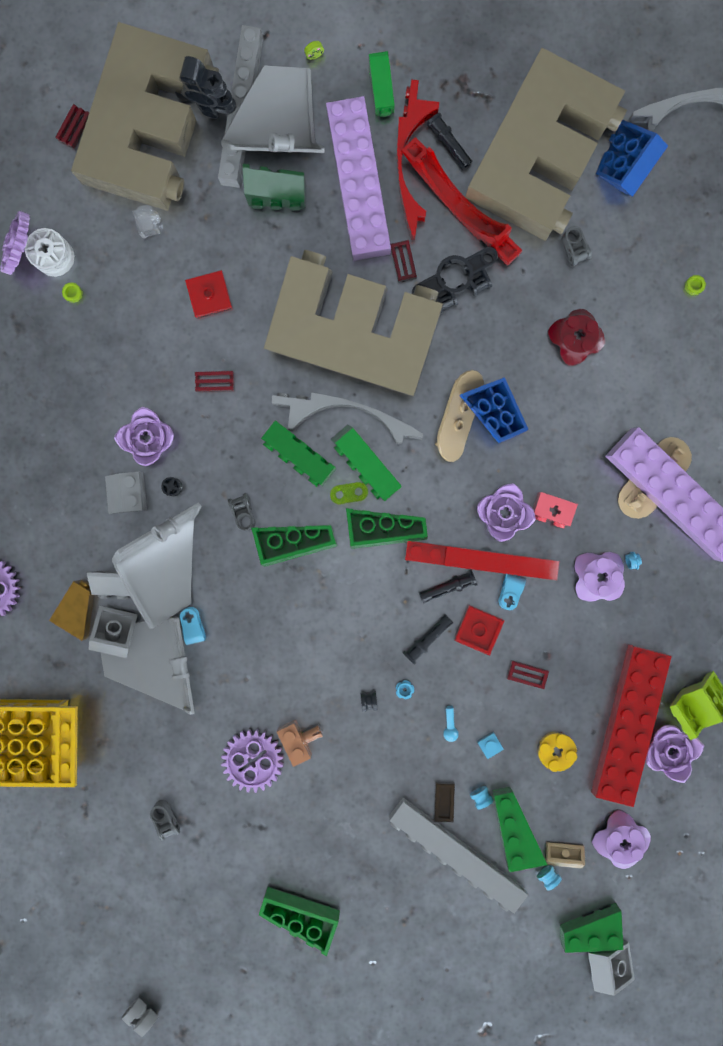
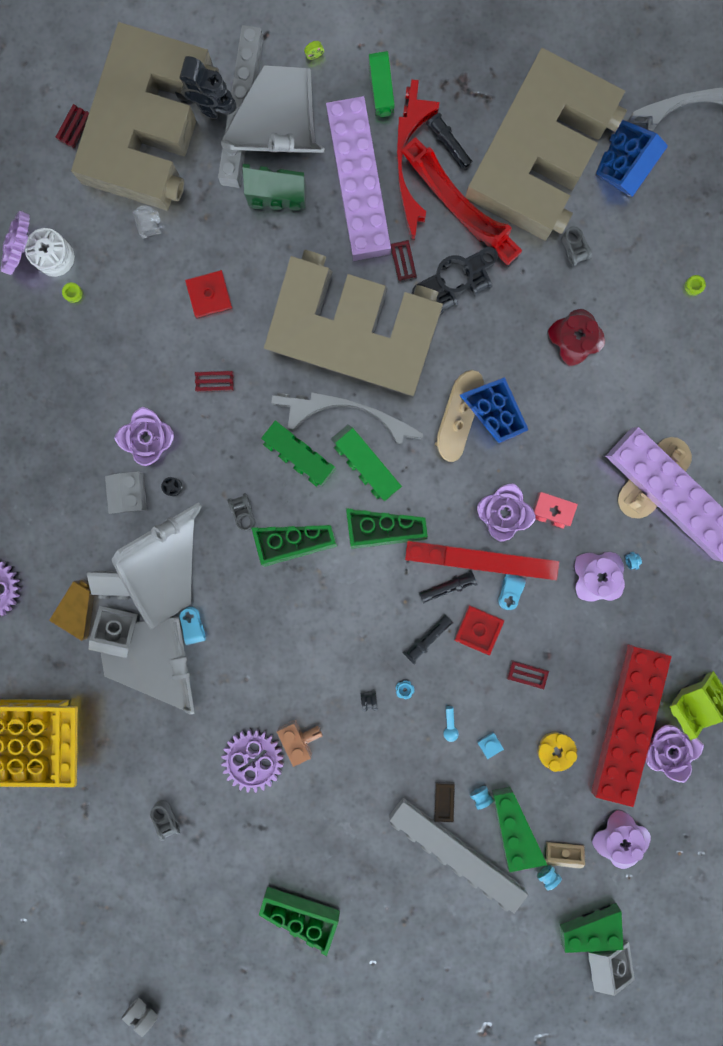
(349, 493): clear neon green plate -> none

